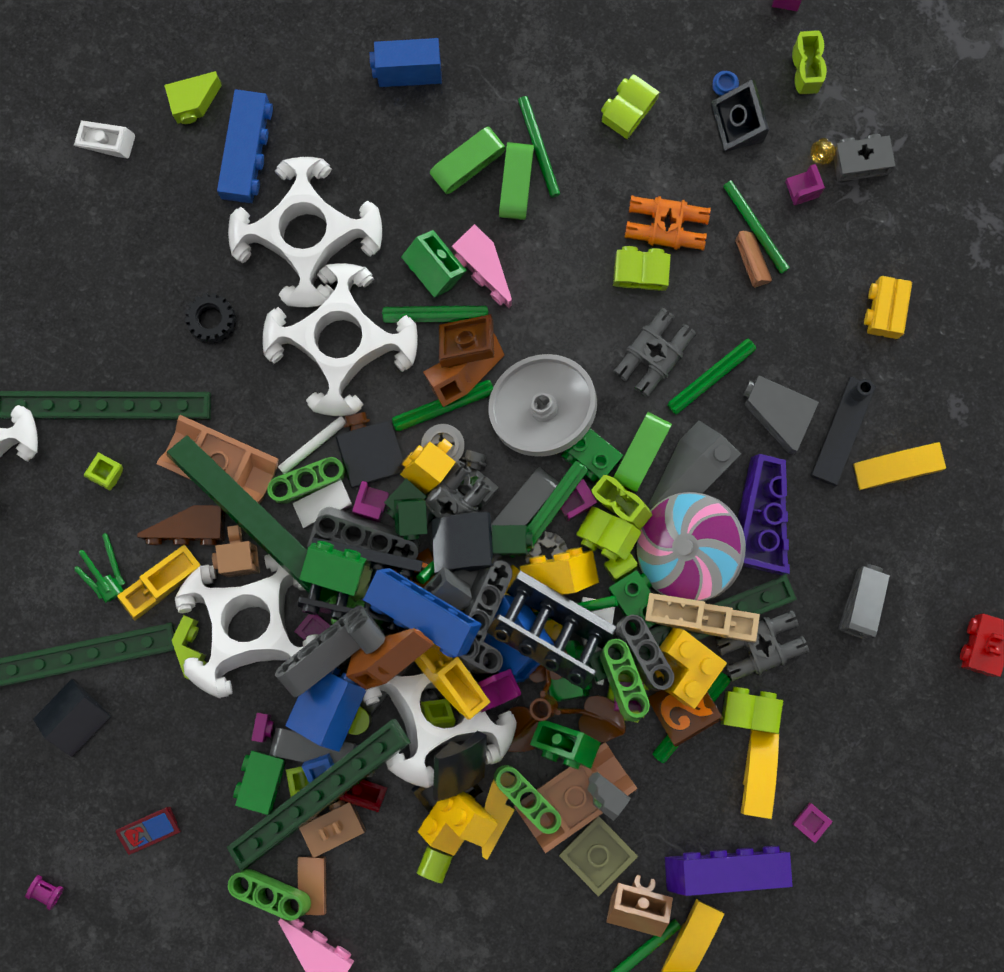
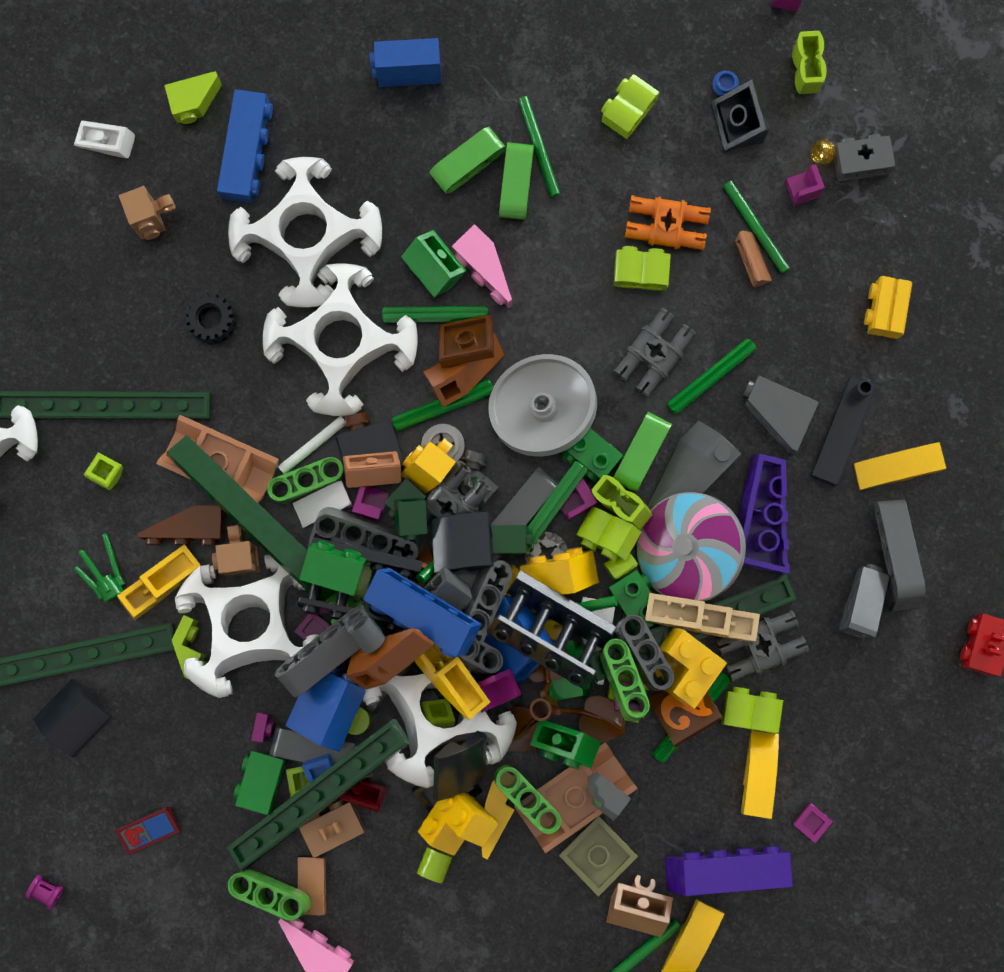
(144, 212): none -> medium nougat brick
(372, 469): none -> nougat slope
(901, 556): none -> dark grey beam

